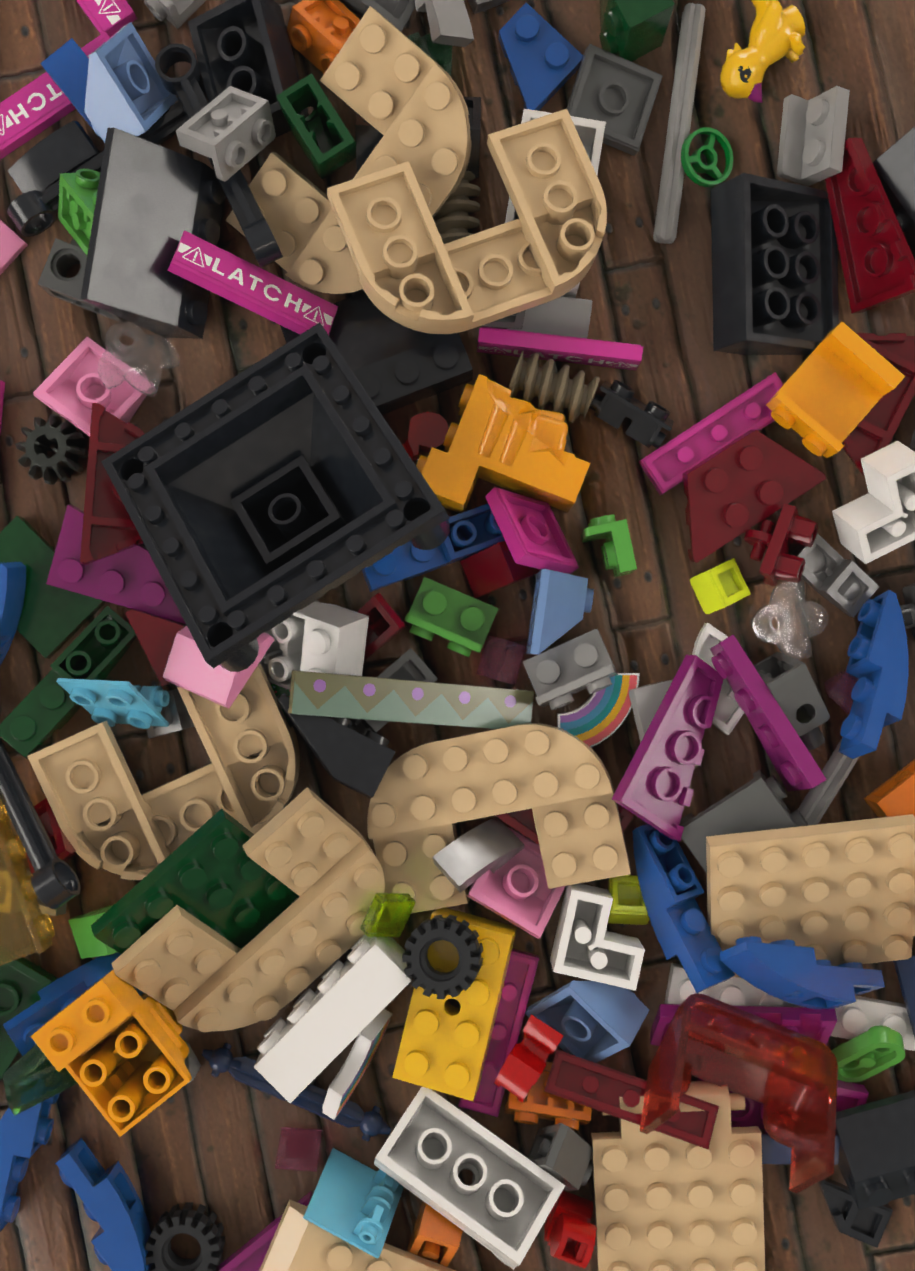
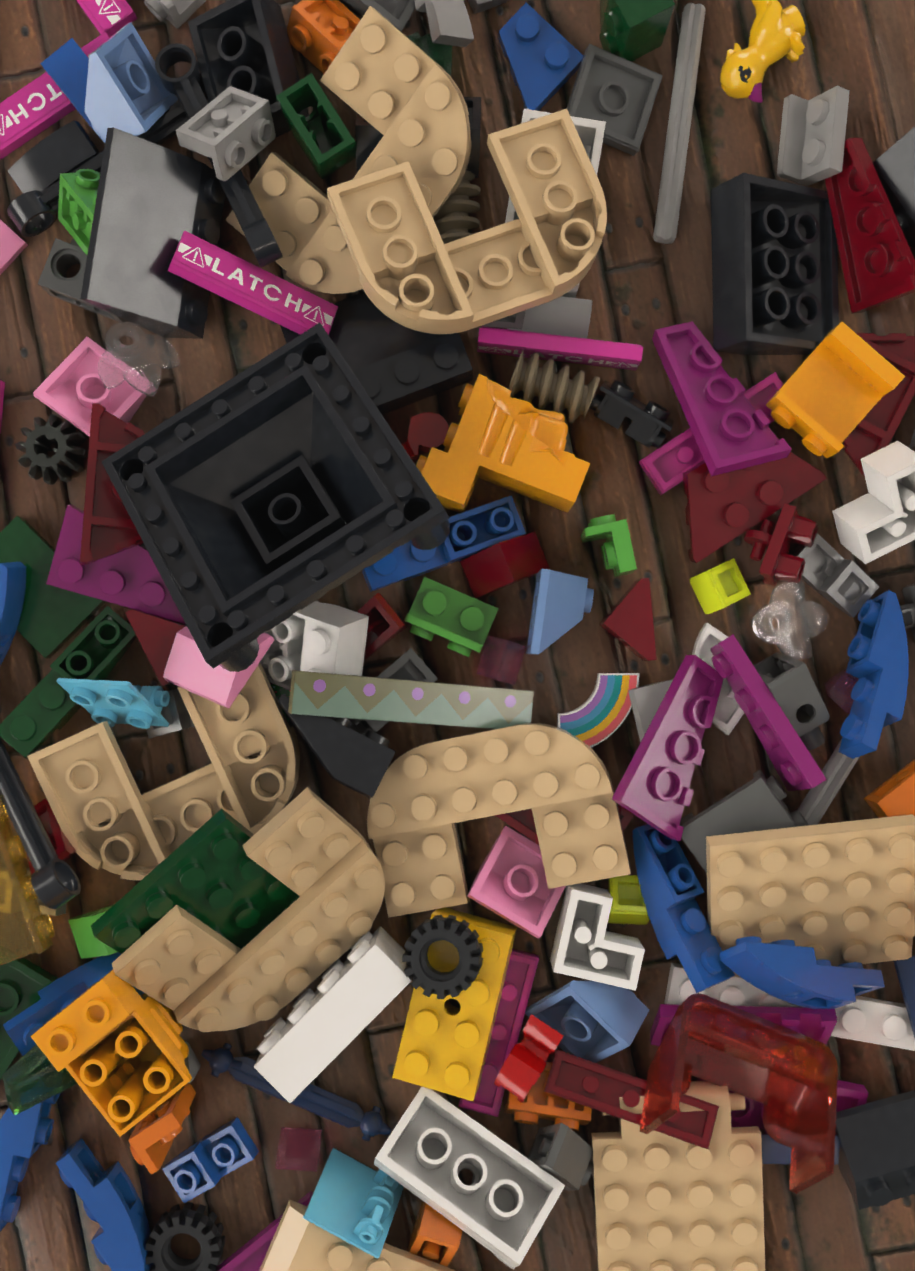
(156, 1131): none -> orange bracket
(210, 1159): none -> blue slope
(355, 1064): white tile -> none
(388, 915): clear neon green tile -> none
(476, 852): flat silver slope -> none
(531, 531): dark pink tile -> none
(570, 669): light grey bracket -> none
(570, 1230): red leg -> none
(632, 620): none -> dark red slope
(711, 155): green piece -> none
(714, 403): none -> magenta wing
(863, 1224): black tile -> none
(869, 1054): bright green plate -> none

